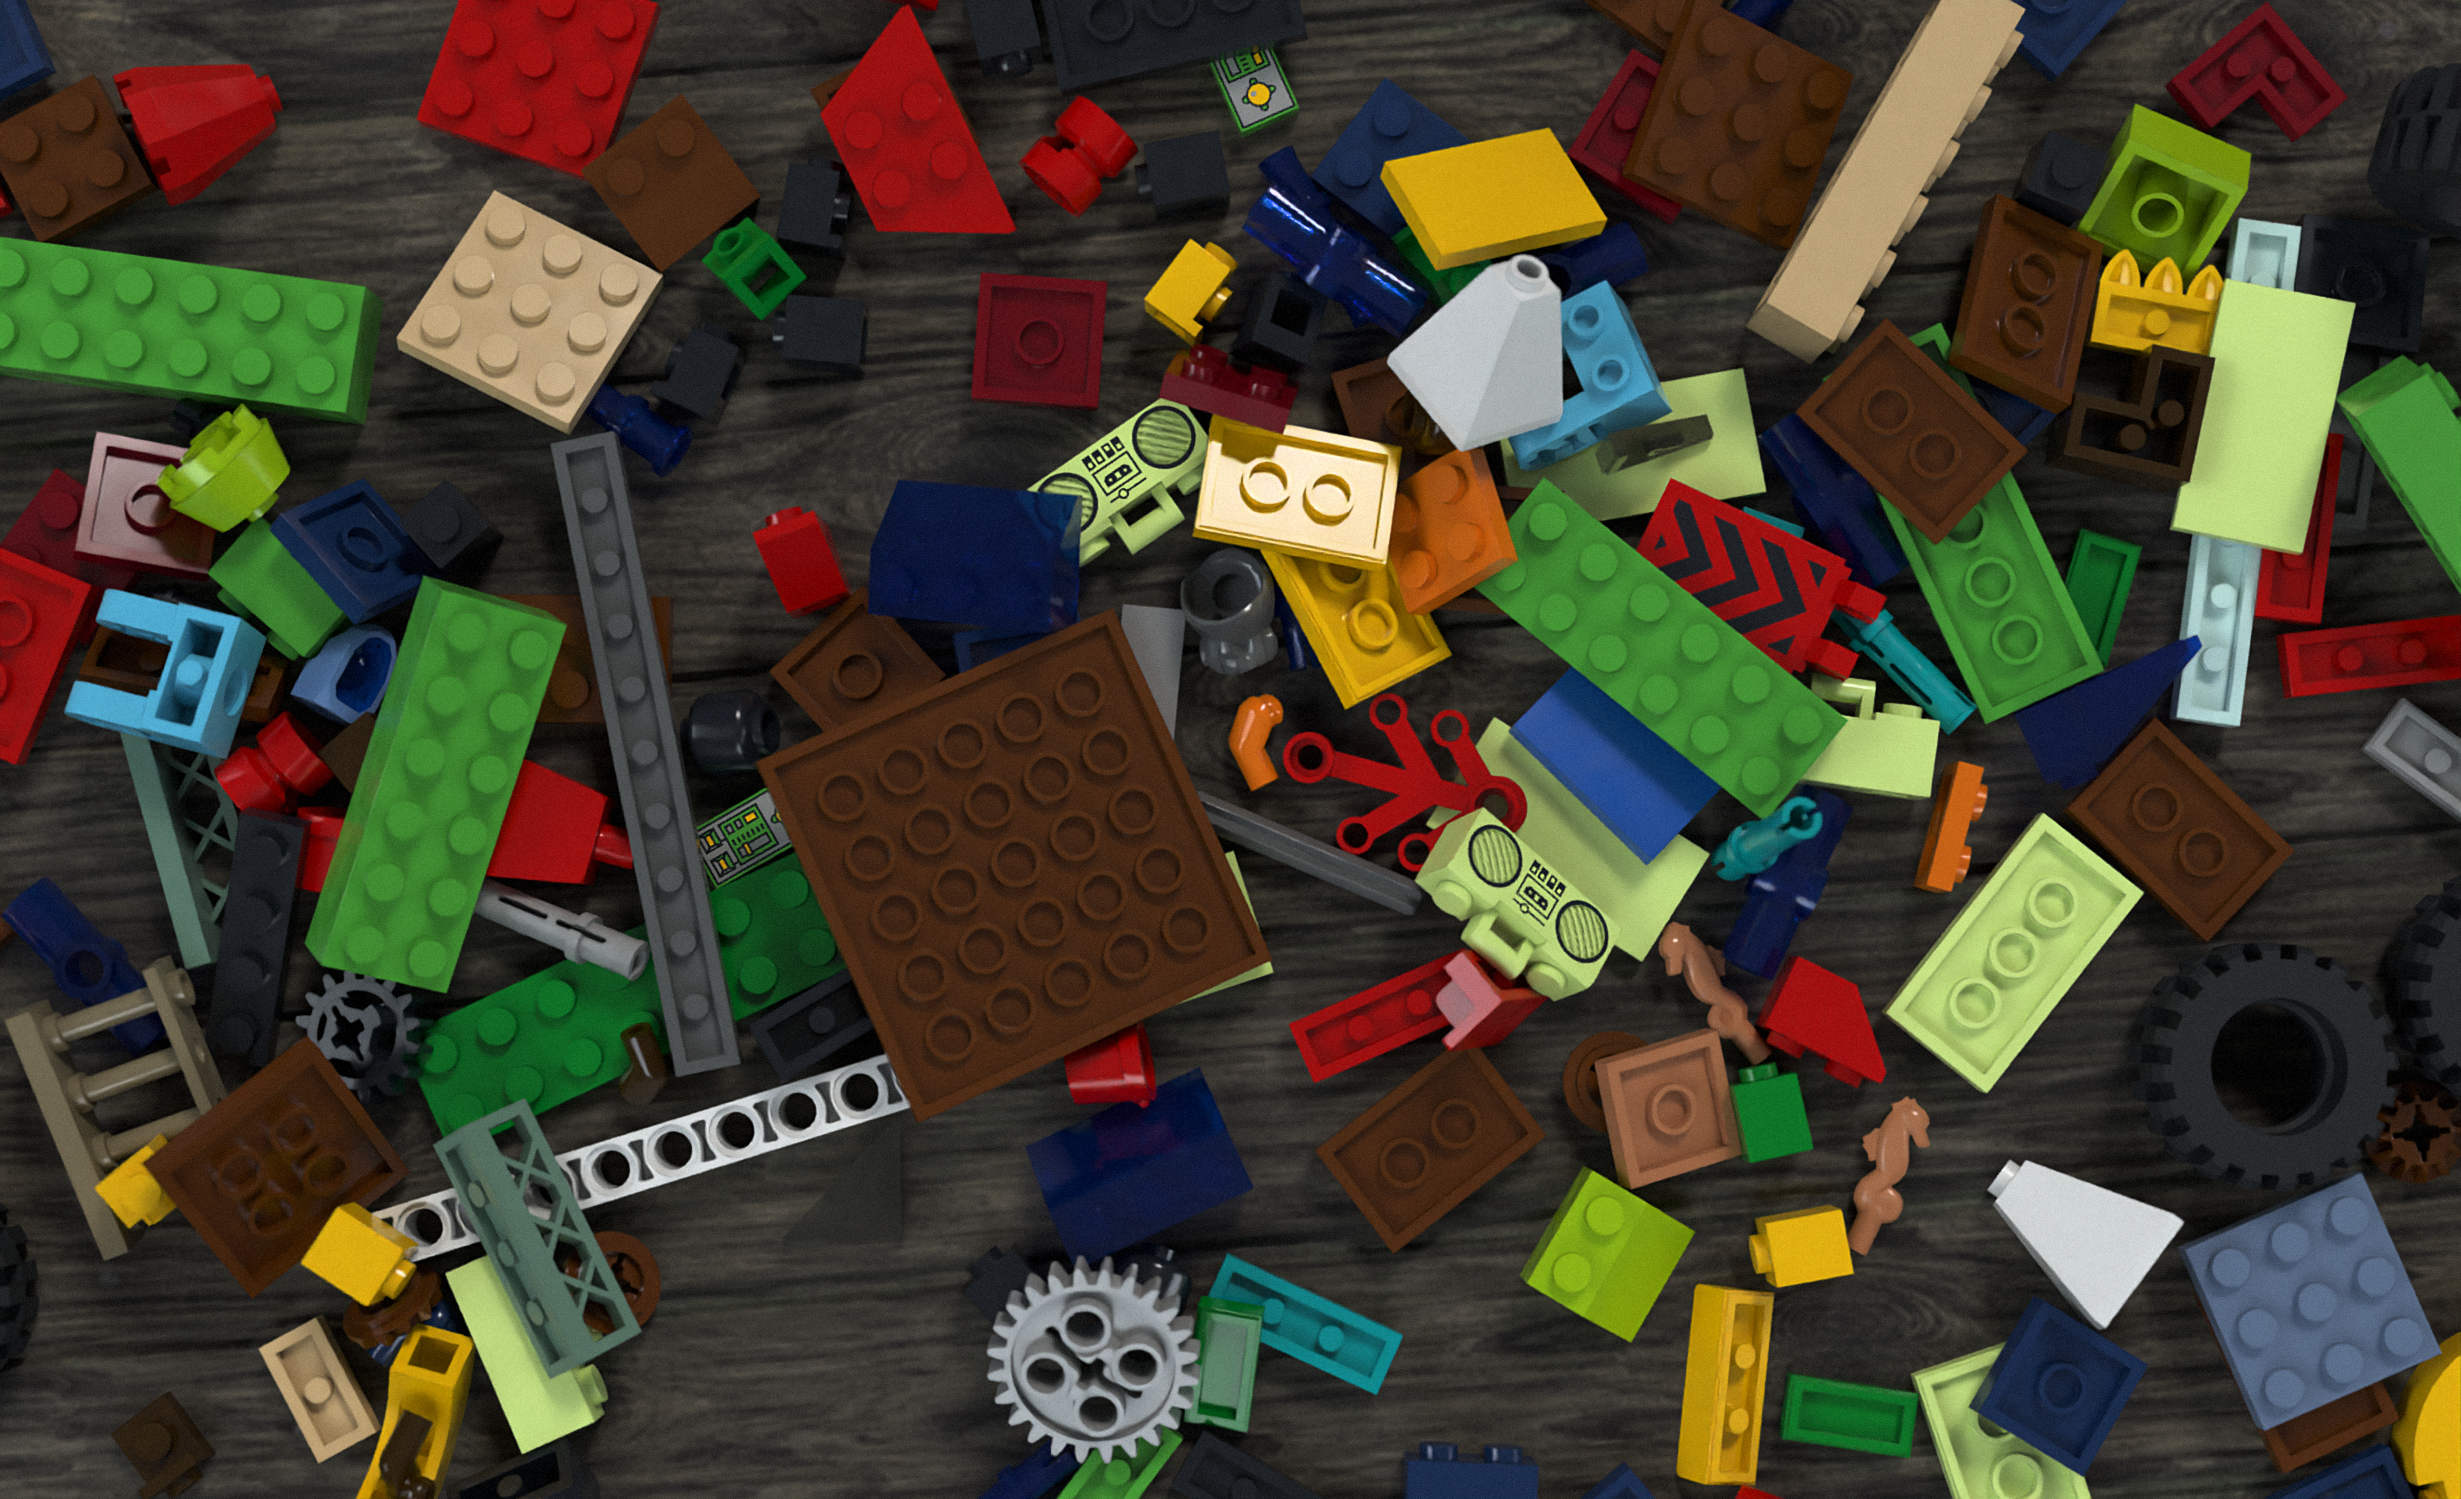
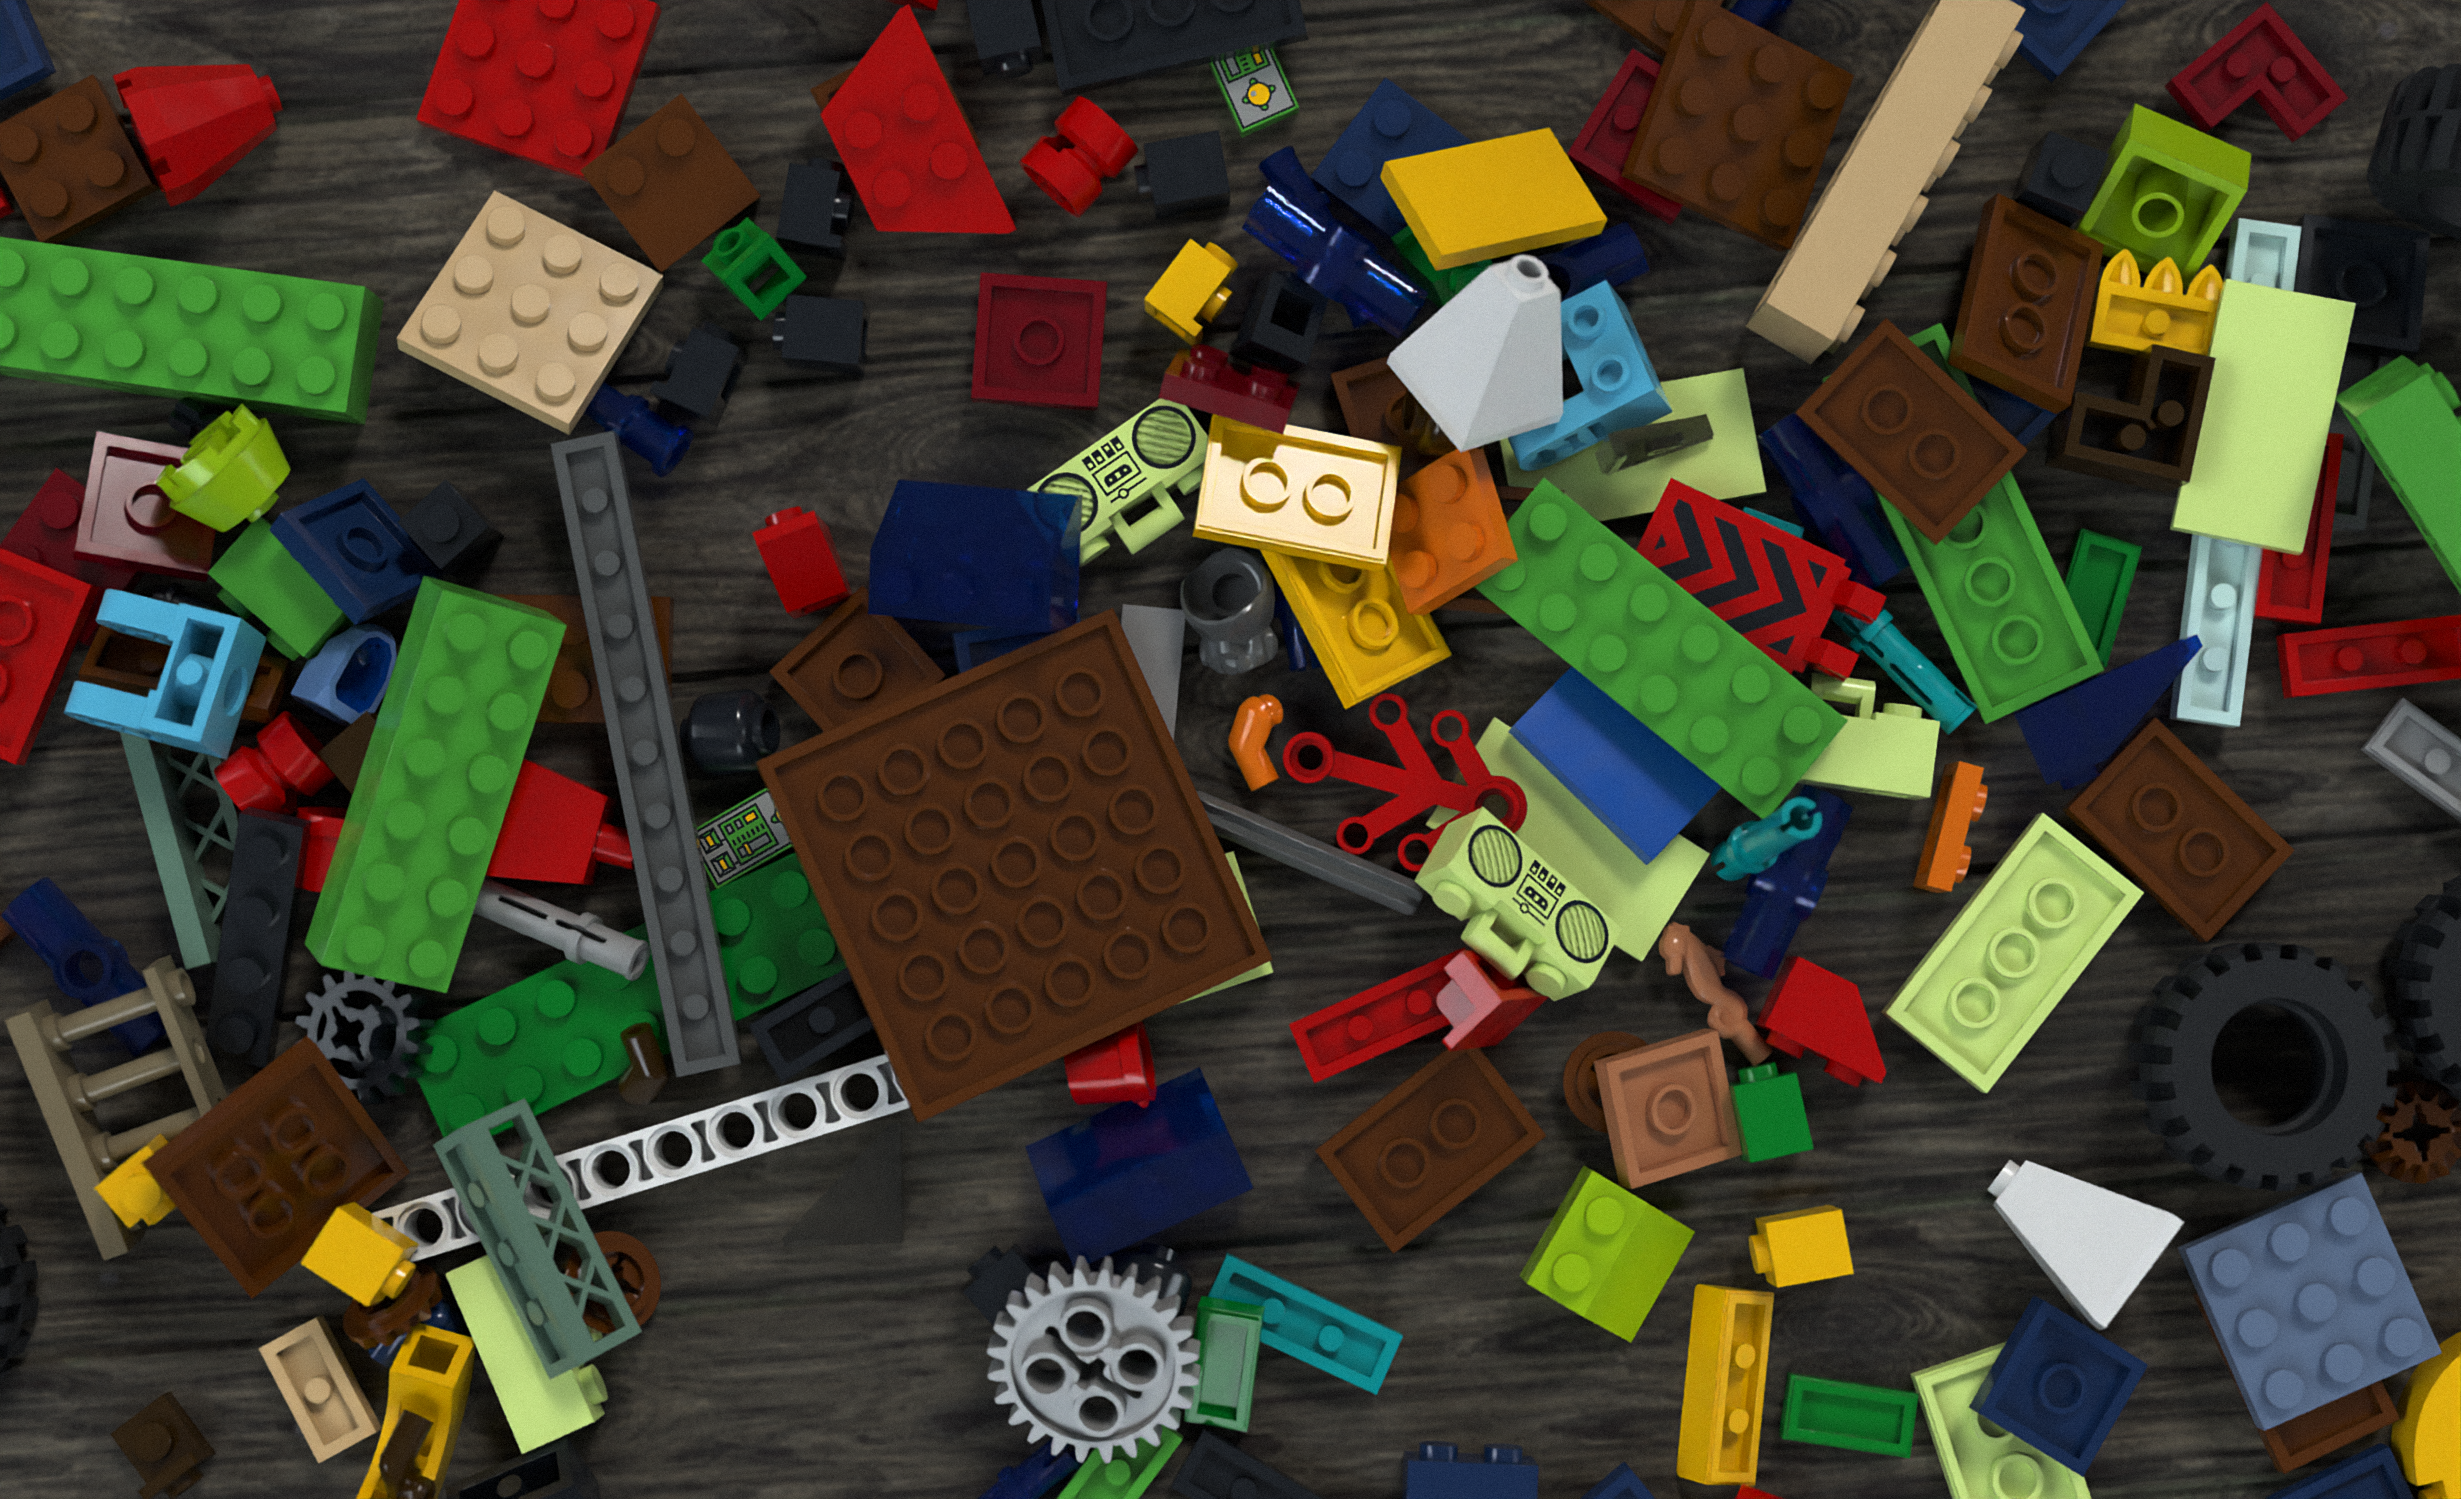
(1889, 1147): nougat animal -> none

